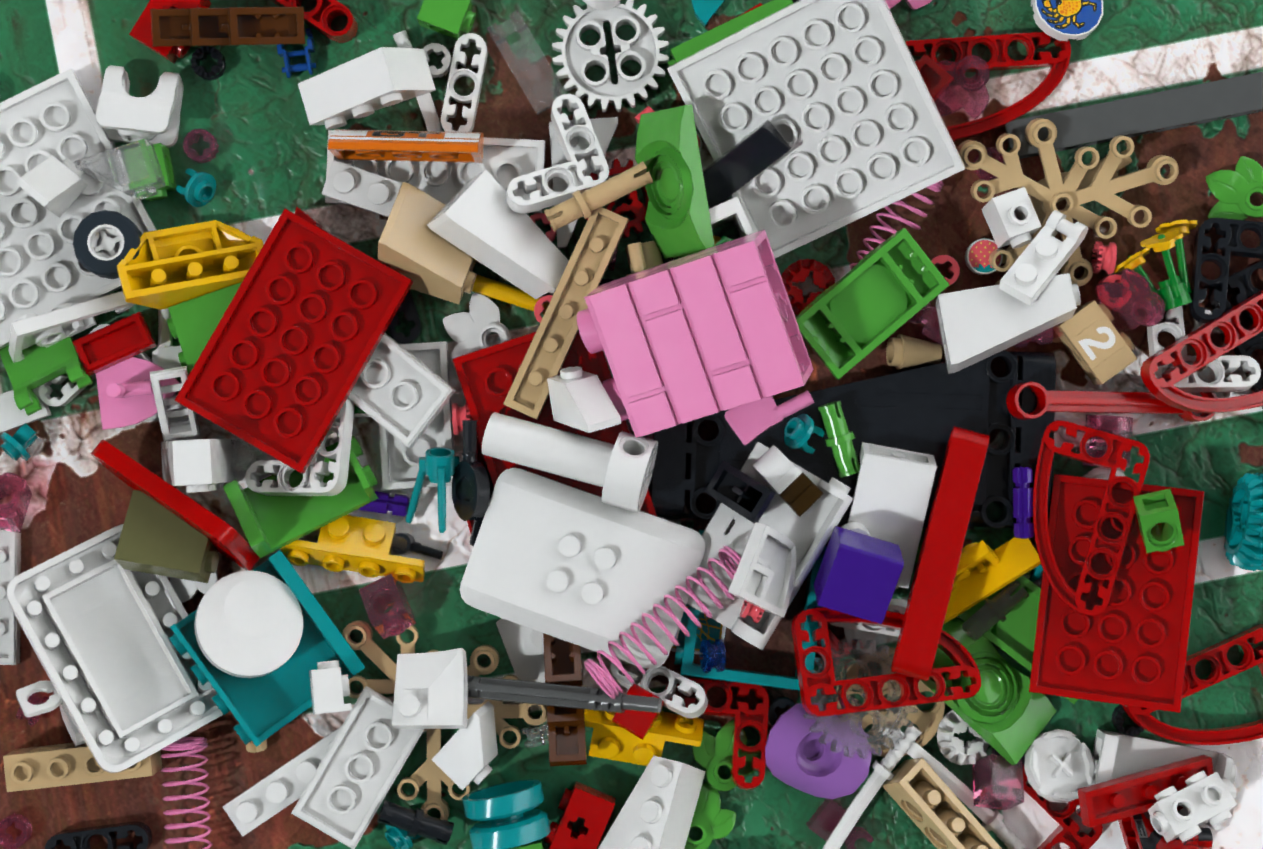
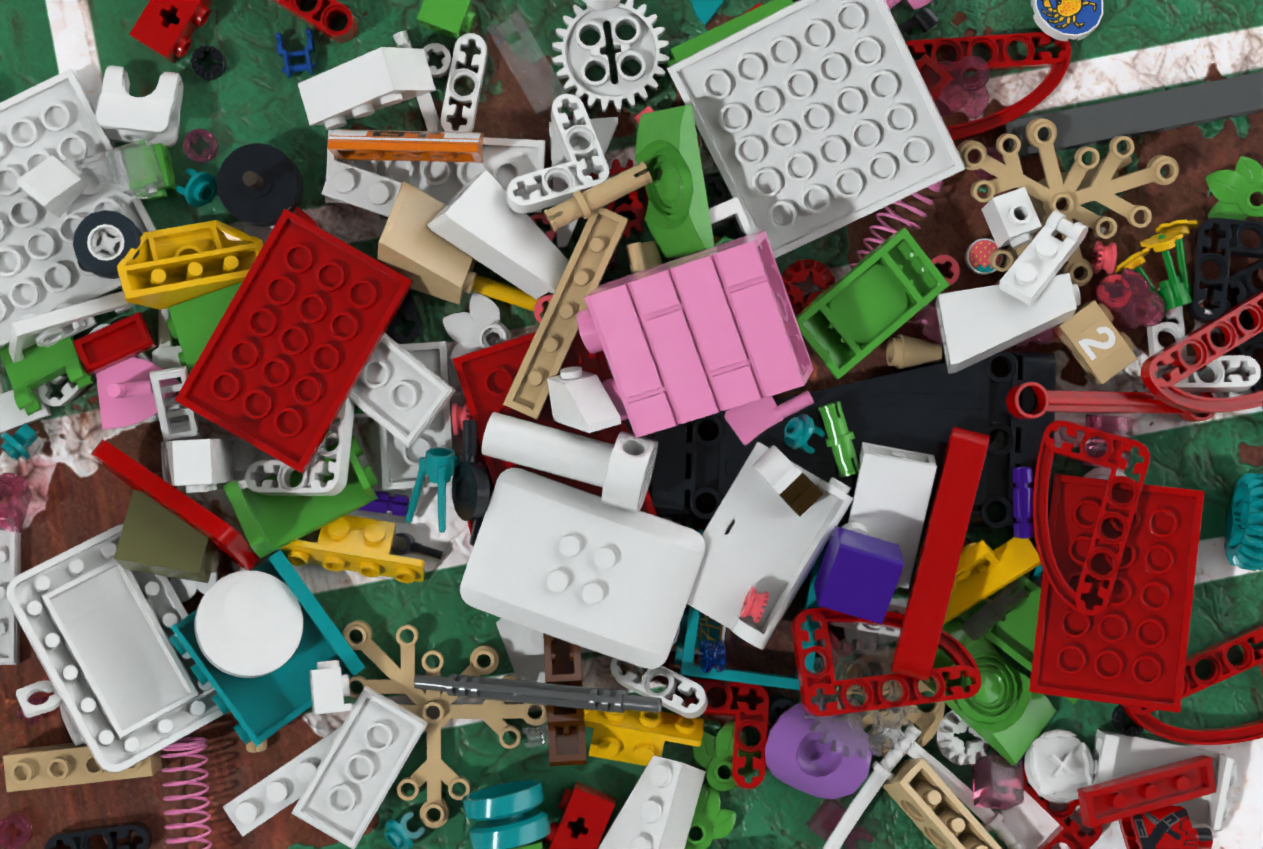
(227, 26): reddish brown slope -> none
(259, 184): none -> black wheel
(378, 598): clear pink brick -> none
(415, 822): black pin -> none
(431, 690): white plate -> none
(471, 749): white slope -> none
(603, 676): bright pink piece -> none
(637, 721): red slope -> none
(740, 492): black slope -> none
(743, 163): black slope -> none
(766, 571): white plate -> none
(924, 19): none -> black hand
(1155, 509): bright green brick -> none
(1203, 801): white brick -> none

